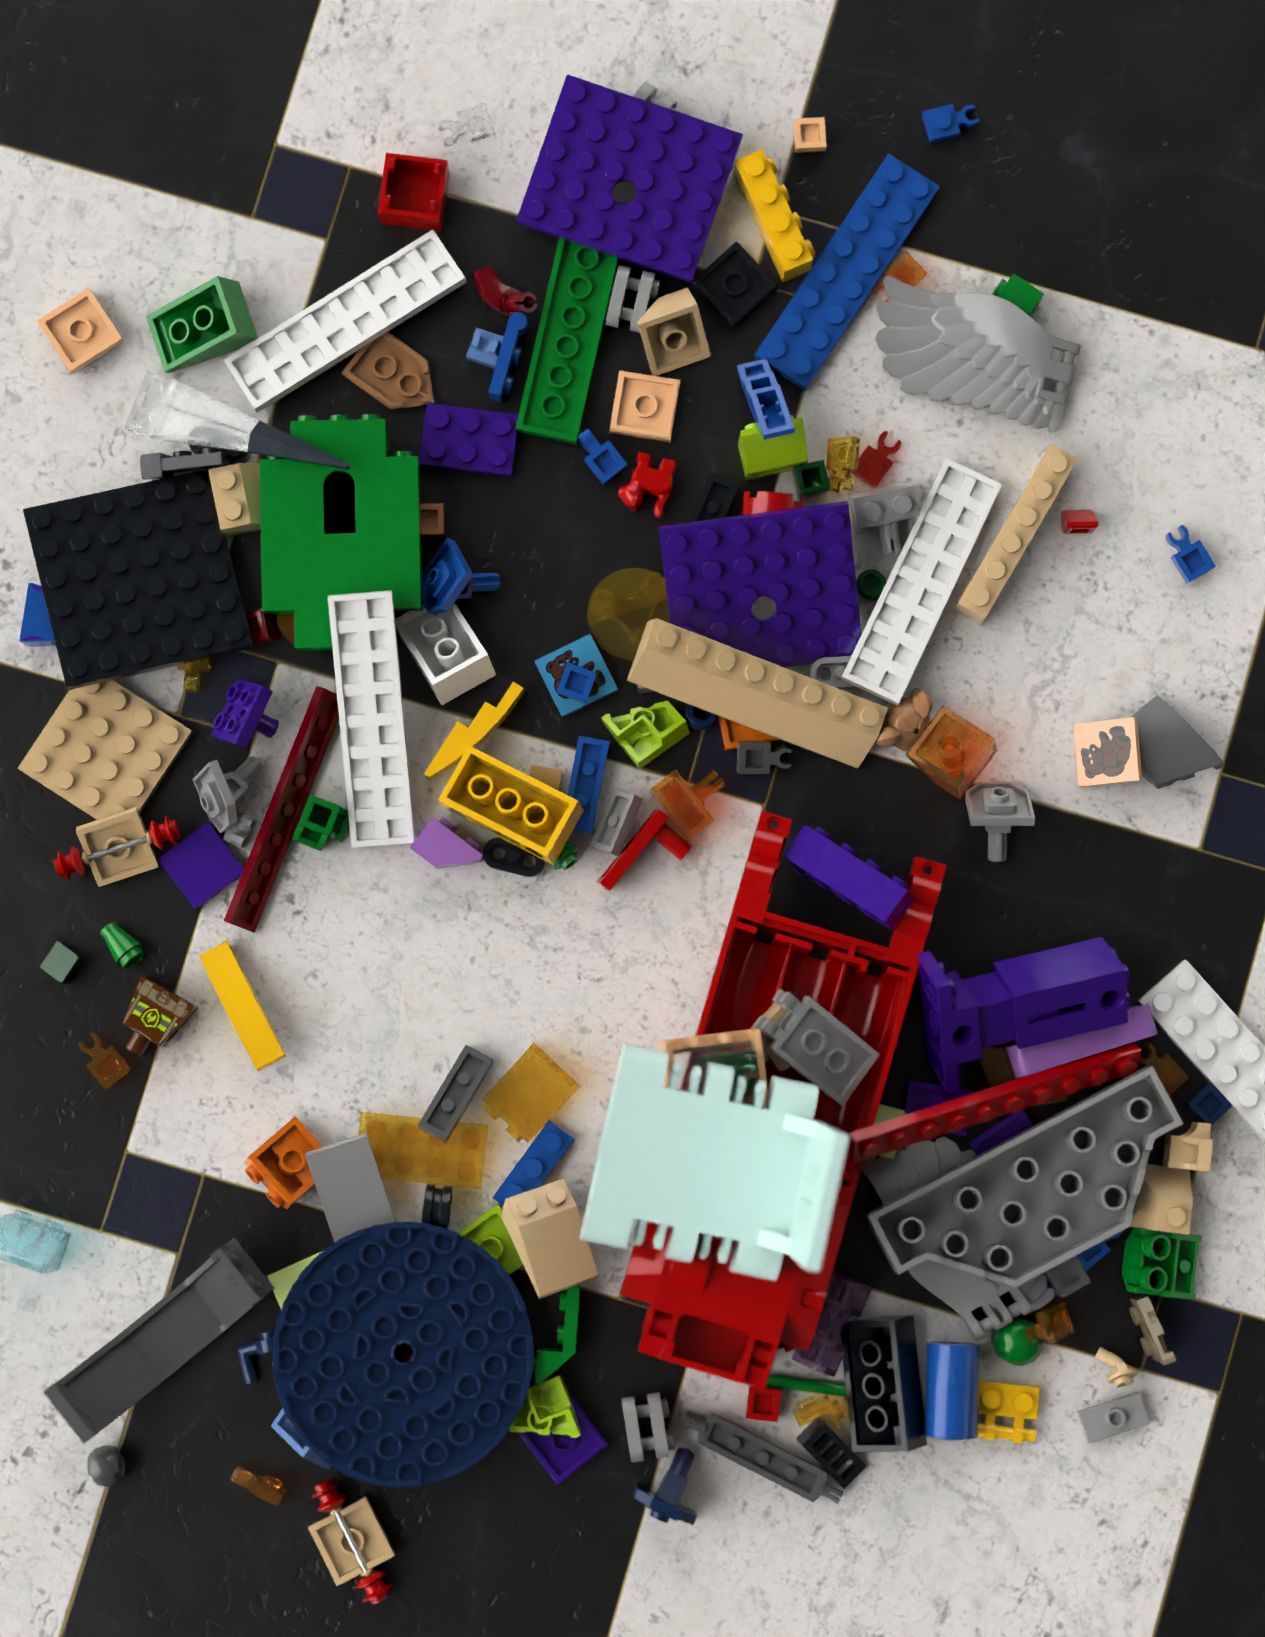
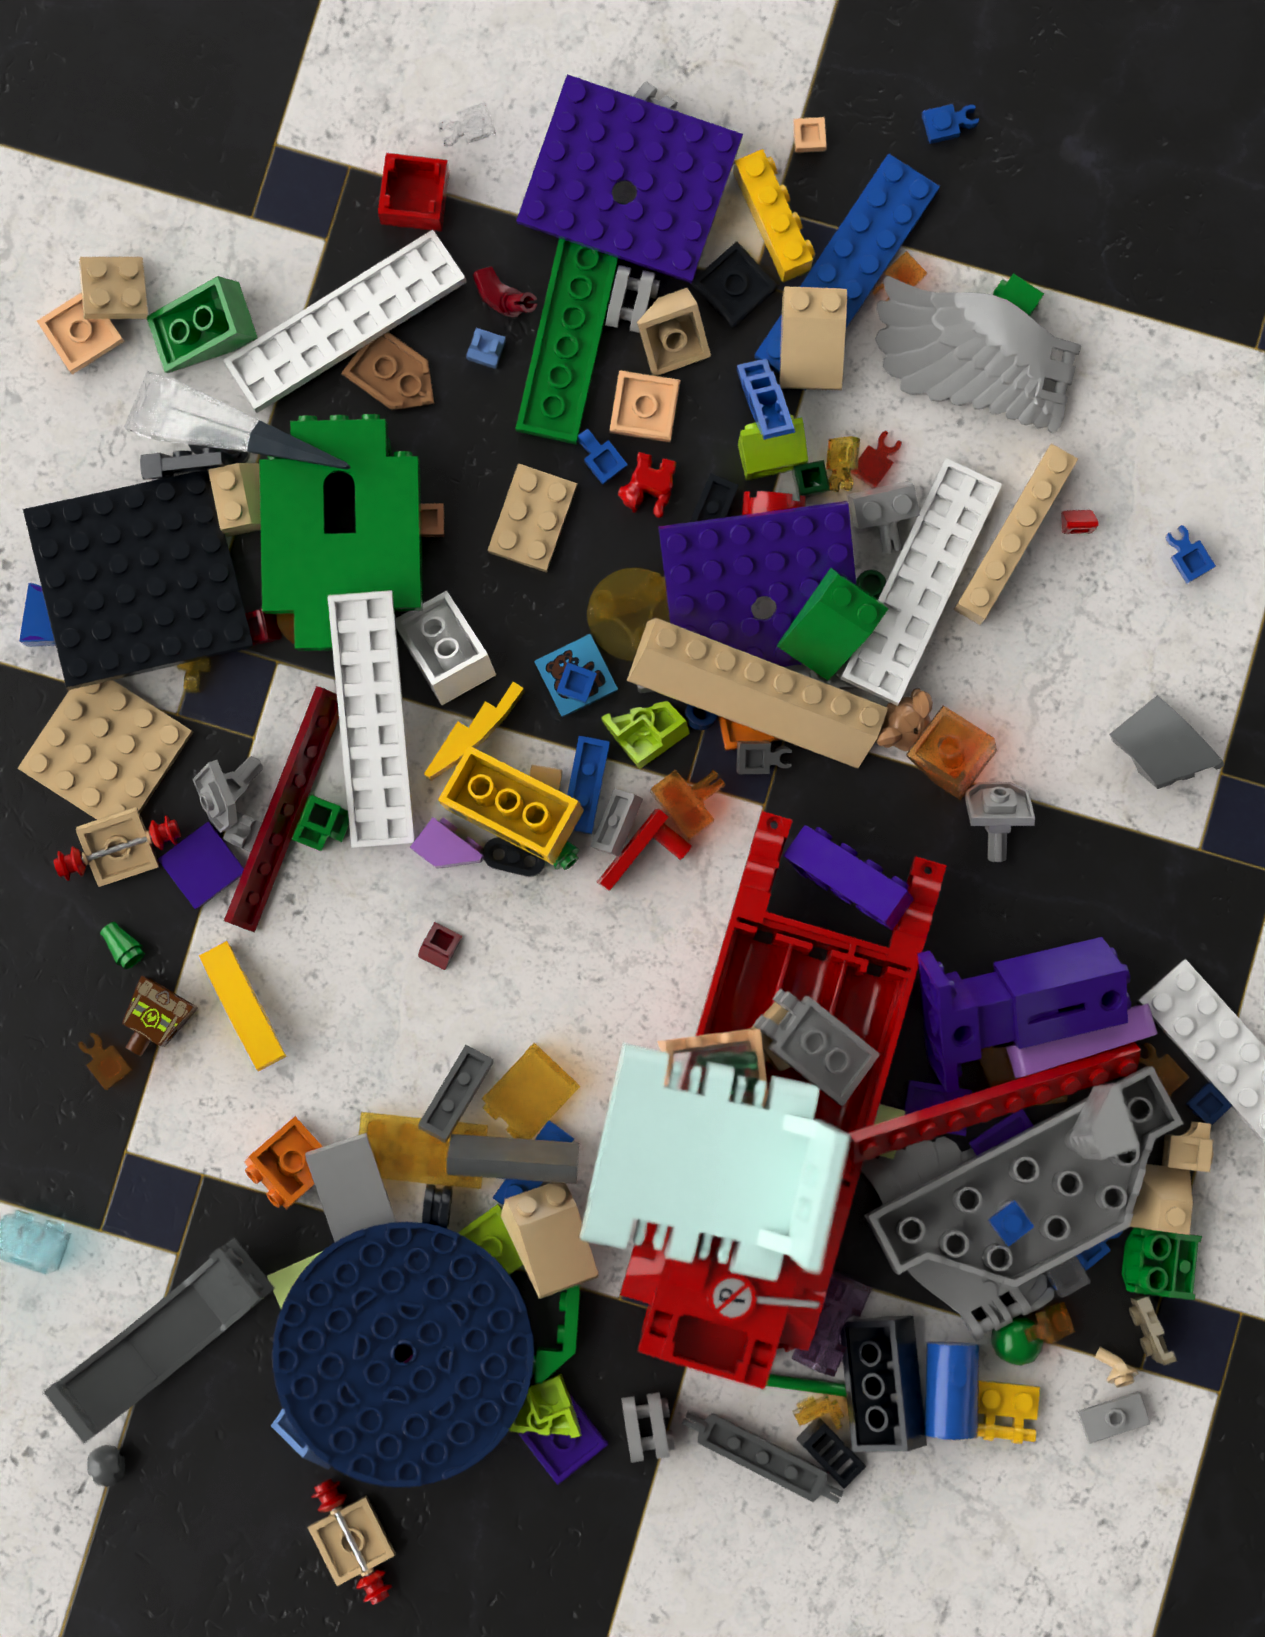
(61, 962): slope -> none
(113, 288): none -> tan plate
(244, 714): dark purple plate -> none
(246, 1351): dark blue plate -> none
(265, 1487): clear orange plate -> none
(439, 946): none -> dark red slope
(451, 579): blue piece -> none
(469, 440): dark purple plate -> none
(508, 356): blue plate -> none
(513, 1158): none -> dark grey brick
(532, 518): none -> tan plate
(667, 1498): dark blue piece -> none
(735, 1298): none -> piece
(763, 1403): red plate -> none
(813, 338): none -> tan slope
(832, 625): none -> green slope
(1010, 1223): none -> blue plate
(1104, 1125): none -> light grey slope
(1107, 752): tile -> none

